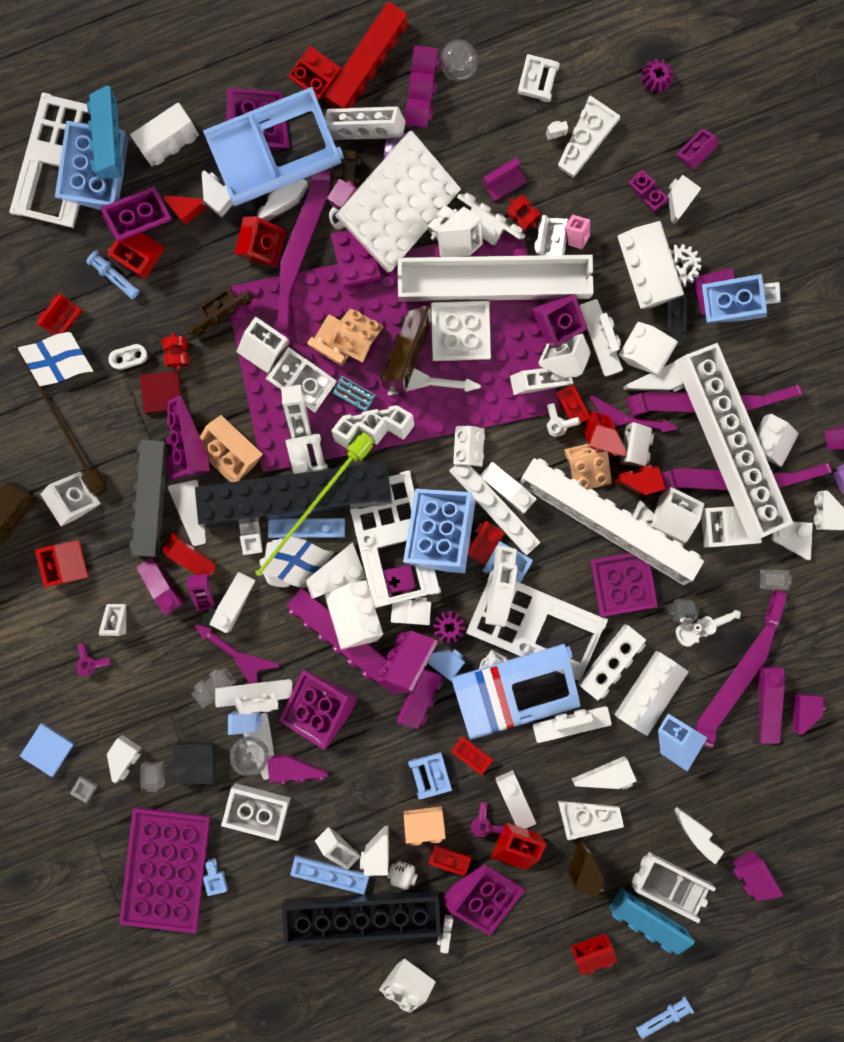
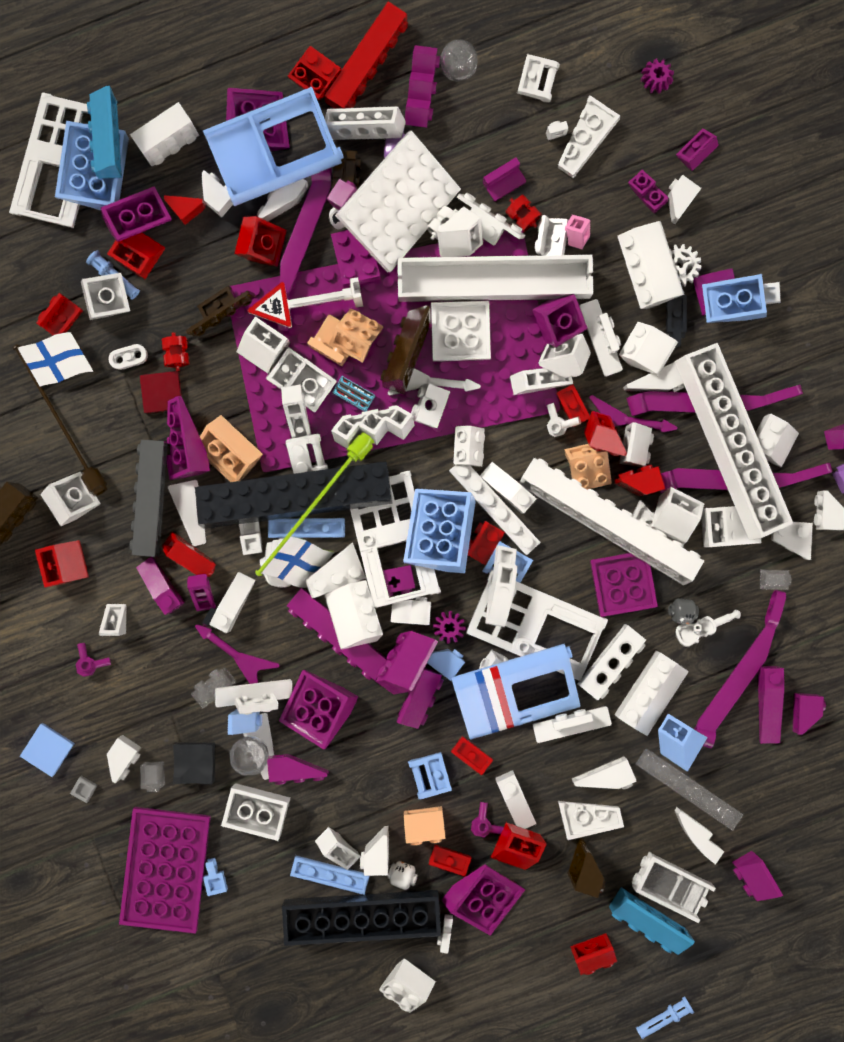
(105, 296): none -> white slope
(276, 306): none -> white piece
(438, 399): none -> white brick
(689, 789): none -> clear plate

